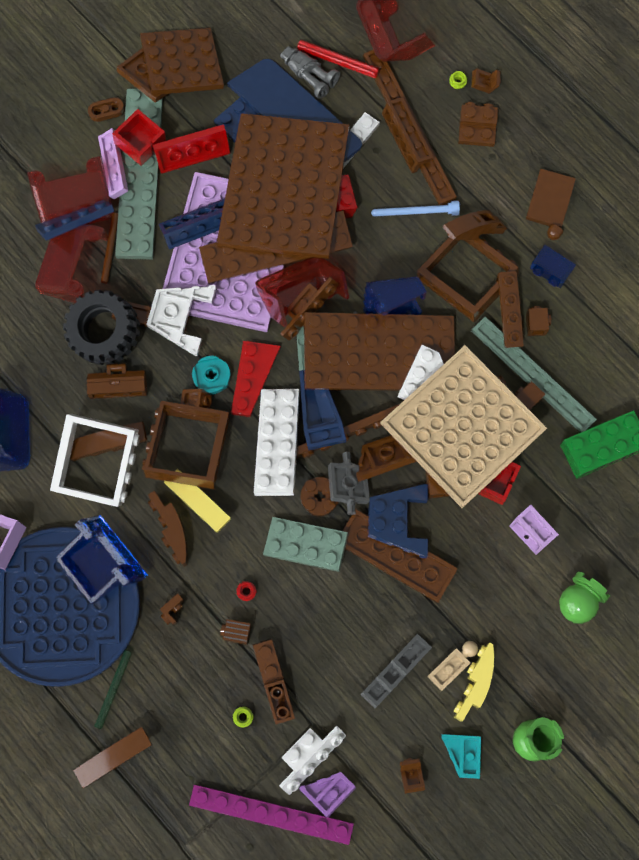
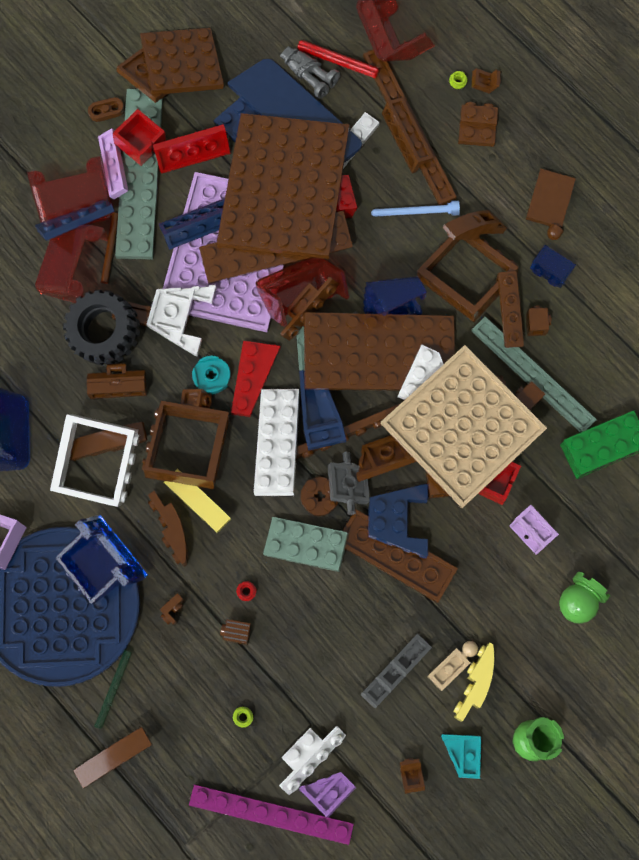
(273, 681): reddish brown slope -> none

